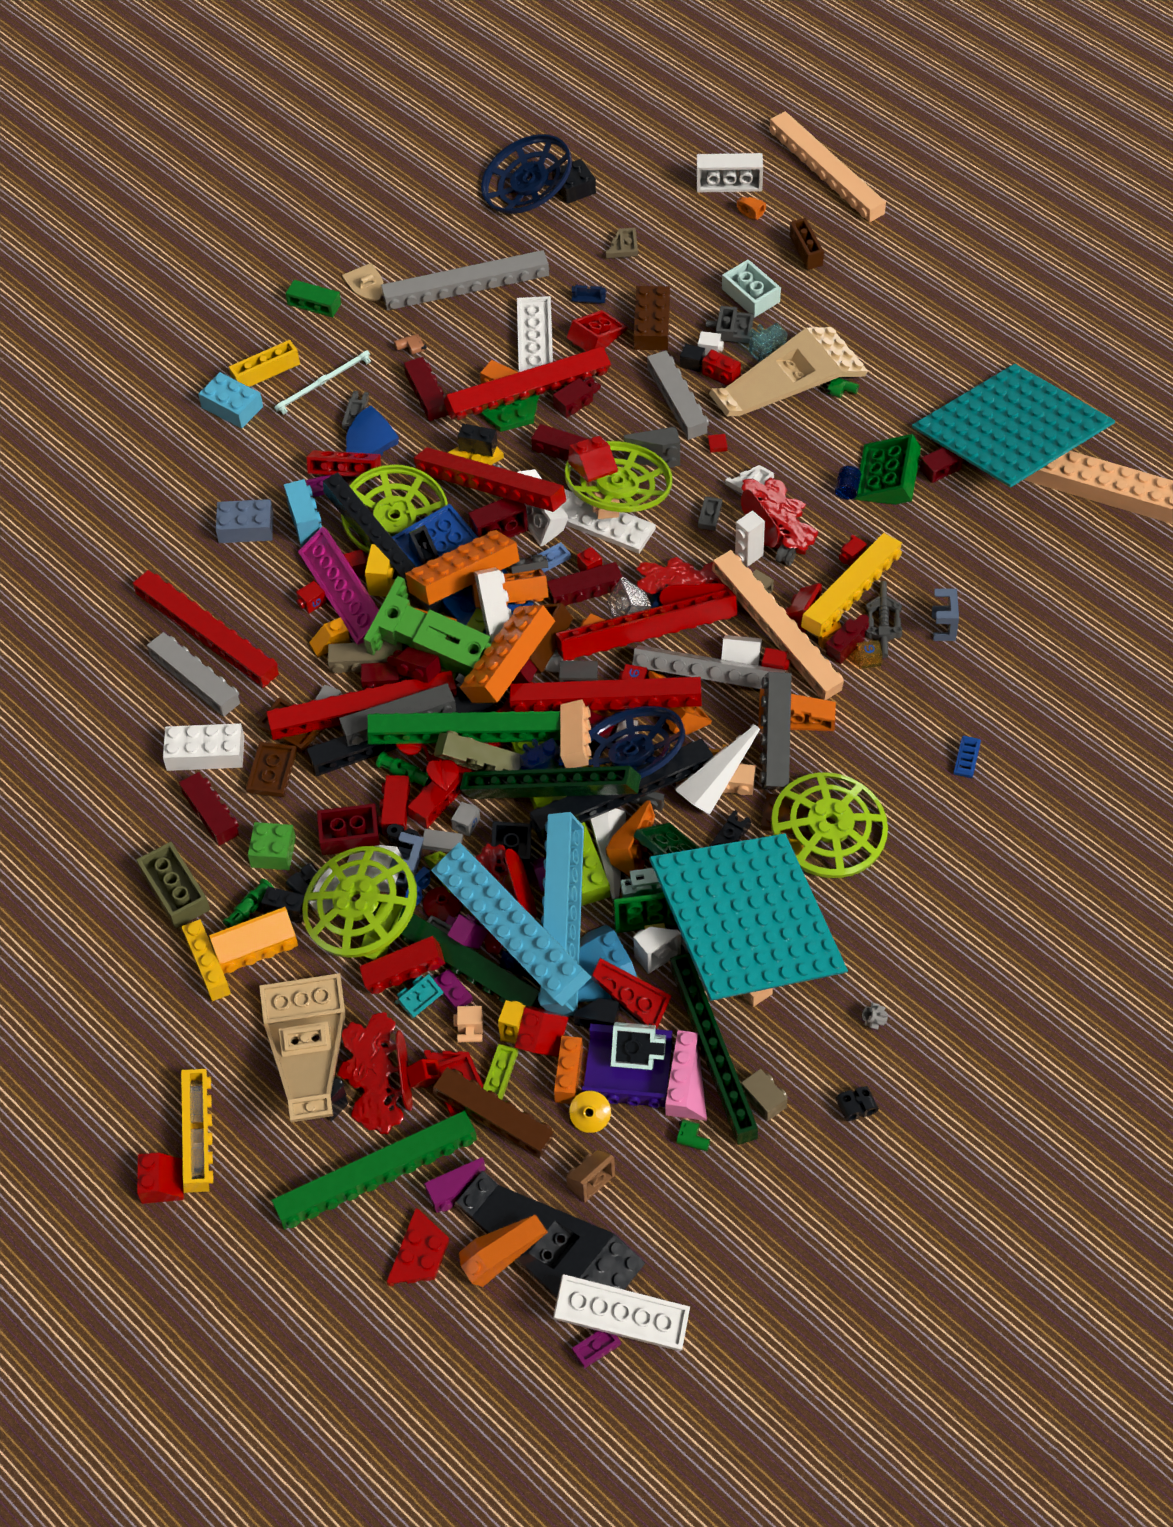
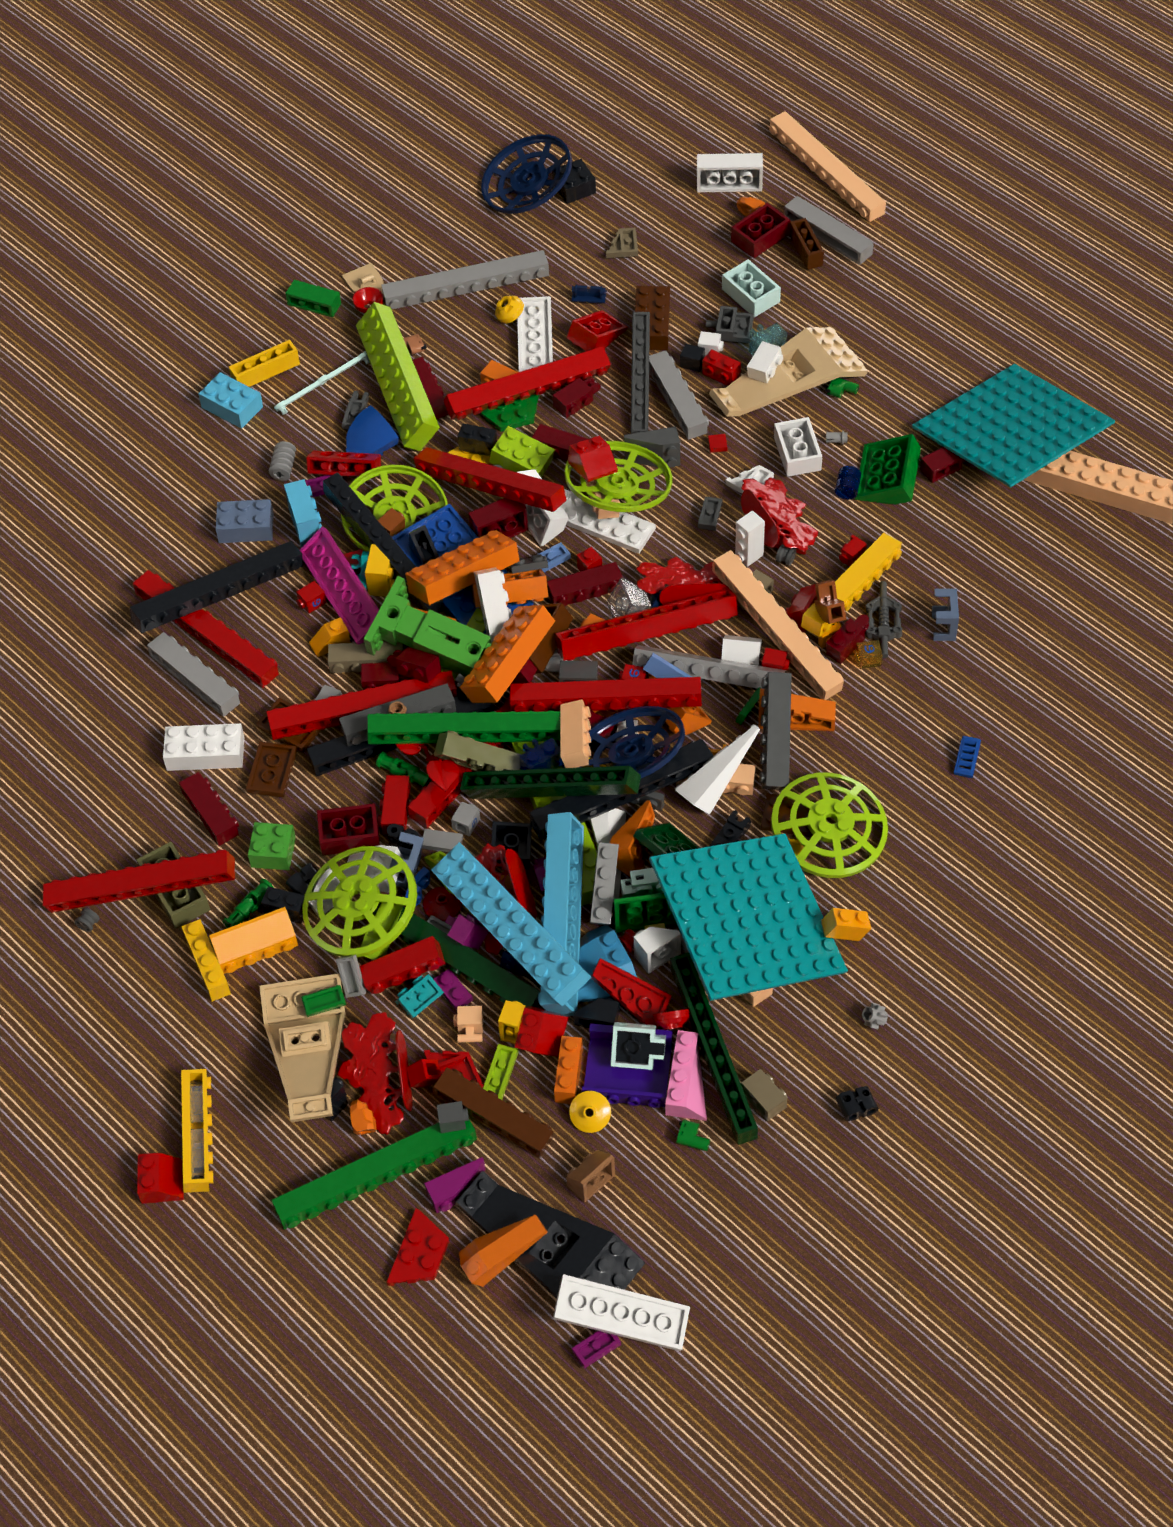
(87, 920): none -> dark grey wheel
(139, 881): none -> red brick
(216, 587): none -> black brick
(282, 461): none -> light grey piece
(323, 1000): none -> green tile
(350, 976): none -> light grey tile
(362, 563): none -> teal plate
(362, 1118): none -> orange rock
(366, 296): none -> red piece
(393, 522): none -> dark orange brick
(397, 377): none -> lime brick
(397, 706): none -> medium nougat plate
(452, 1116): none -> dark grey brick
(509, 312): none -> yellow piece
(521, 452): none -> lime brick
(604, 884): none -> light grey brick
(628, 940): none -> red wheel
(640, 372): none -> dark grey tile
(662, 669): none -> medium blue tile
(671, 1019): none -> red piece
(748, 707): none -> green tile
(760, 230): none -> dark red brick
(764, 362): none -> white brick
(798, 446): none -> white brick
(827, 604): none -> dark orange brick
(830, 230): none -> light grey brick
(836, 437): none -> light grey pin
(846, 924): none -> light orange brick

